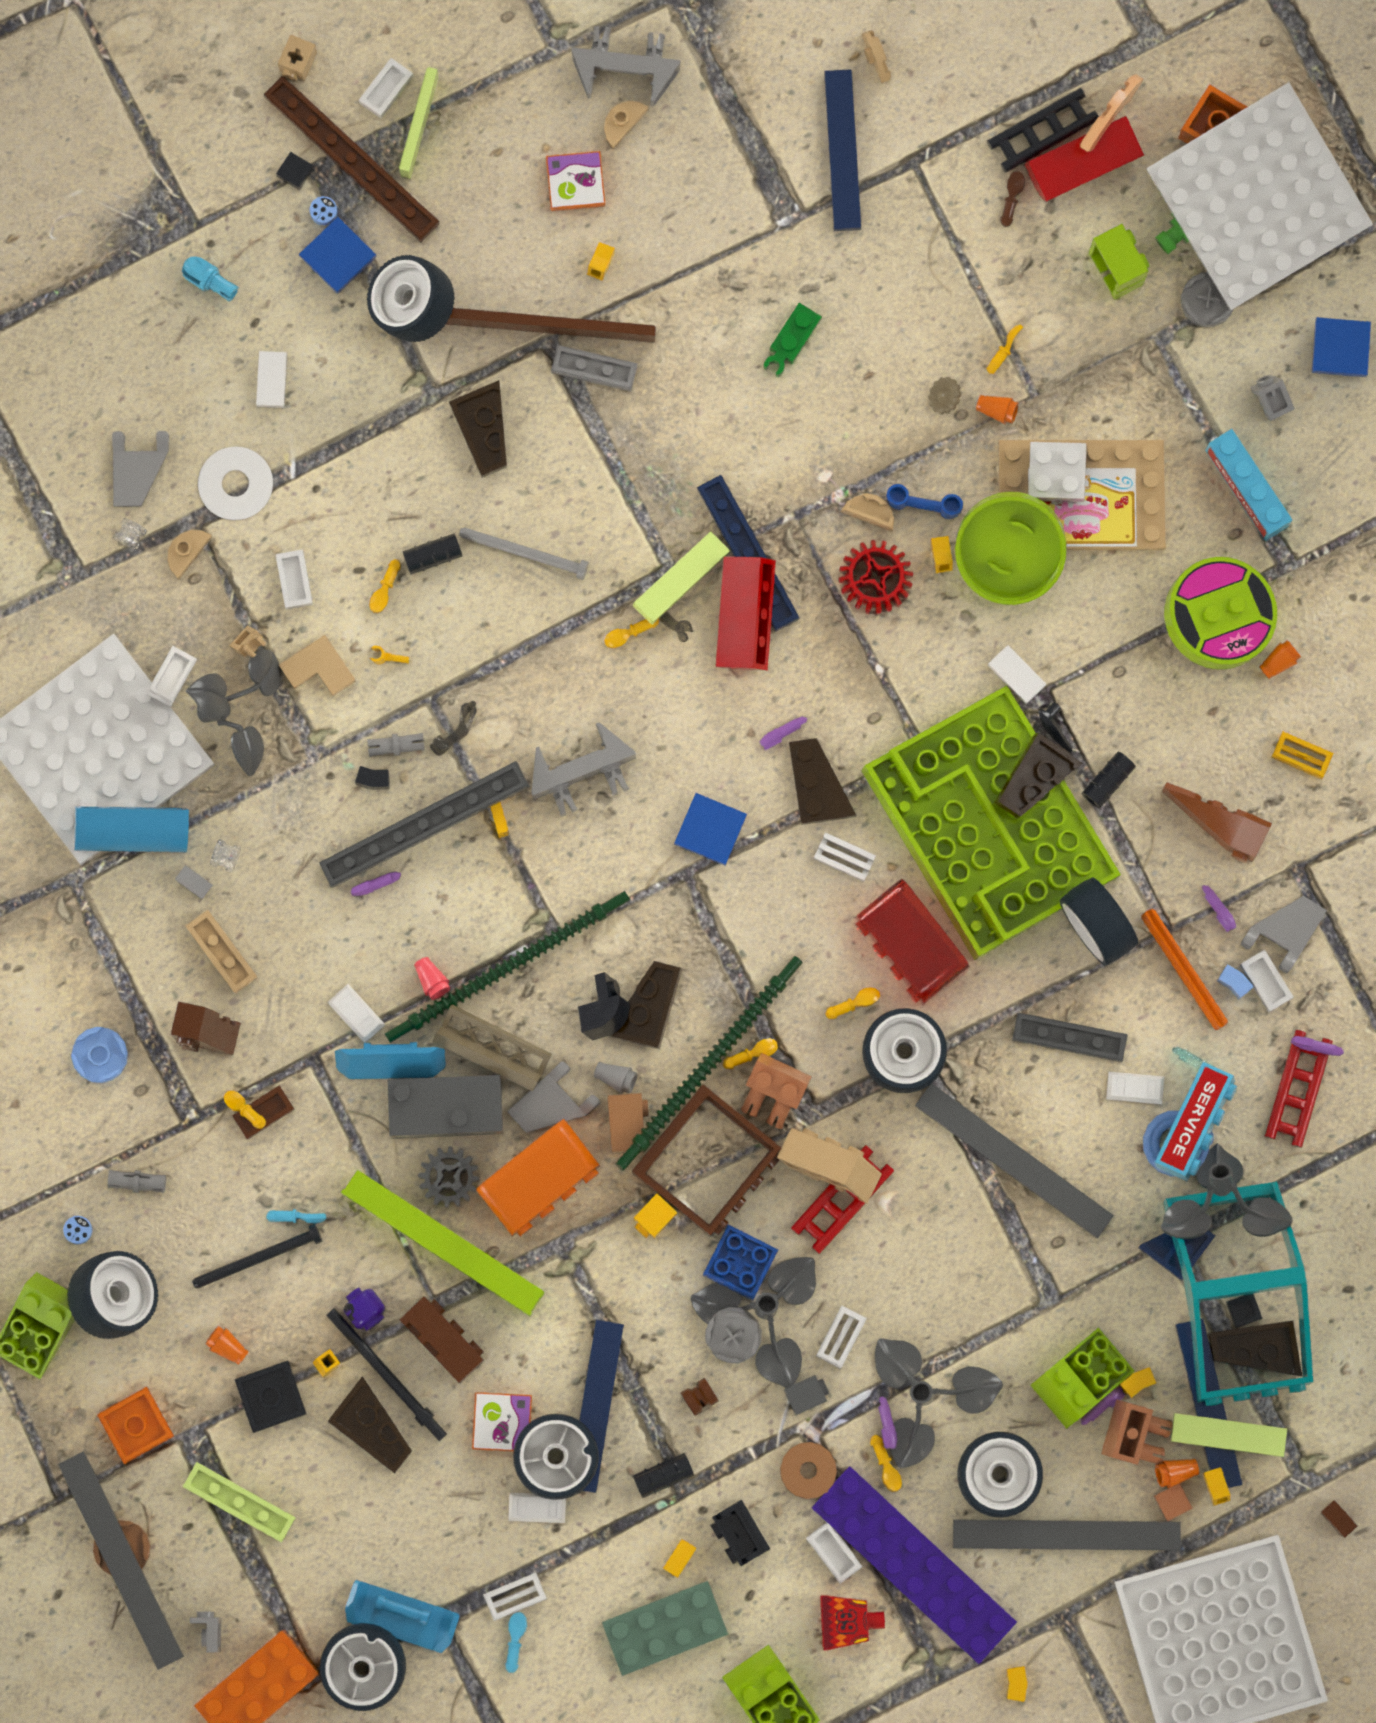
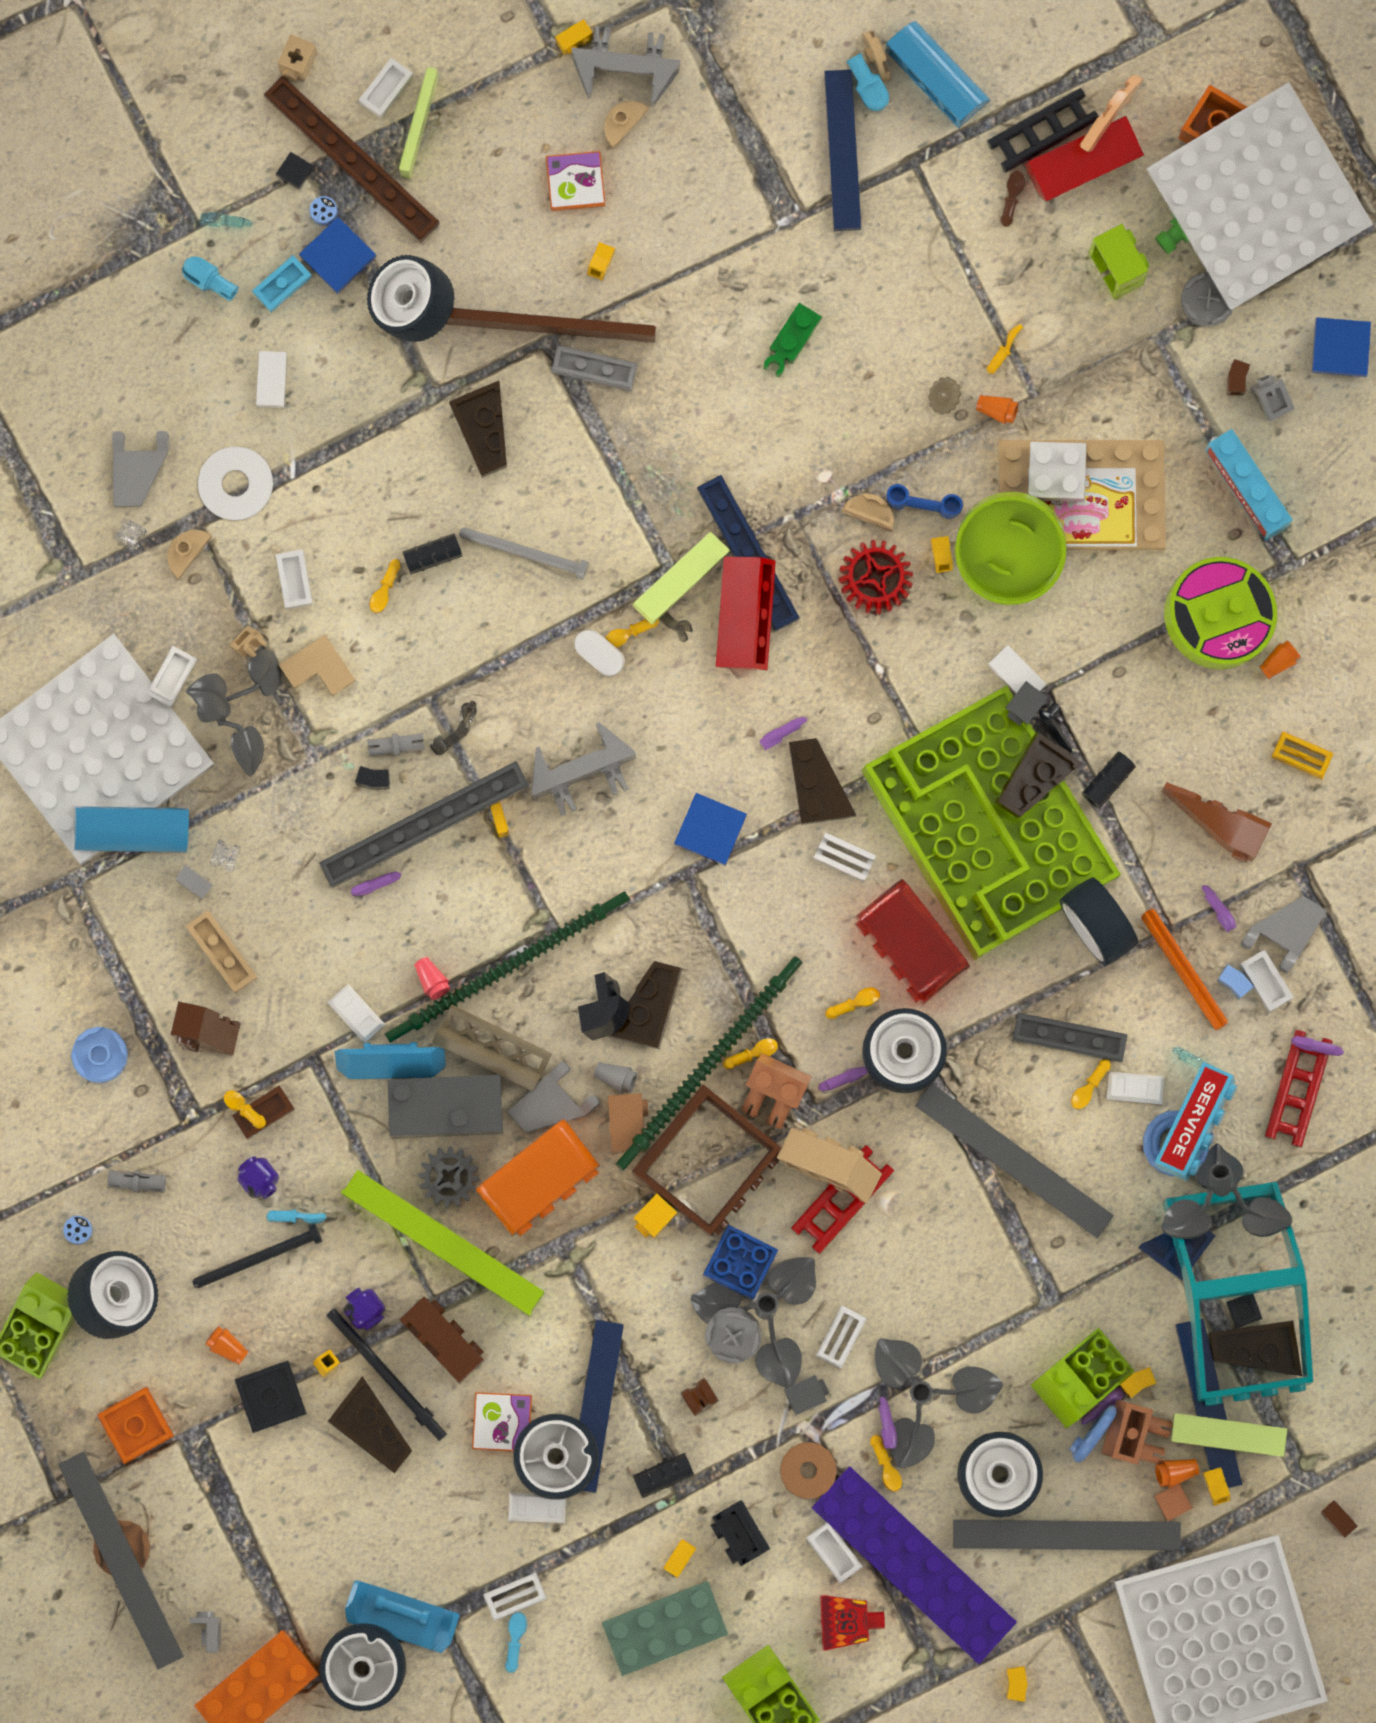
(218, 219): none -> clear light blue piece
(239, 1502): yellowish green plate -> none
(258, 1177): none -> dark purple head
(282, 283): none -> medium azure plate
(388, 656): yellow hand -> none
(574, 37): none -> yellow piece
(599, 652): none -> white tile
(847, 1077): none -> medium lavender piece
(869, 85): none -> medium azure arm
(936, 73): none -> dark azure brick
(1025, 704): none -> dark grey brick
(1082, 1447): none -> medium blue piece
(1083, 1094): none -> yellow piece
(1237, 378): none -> reddish brown piece

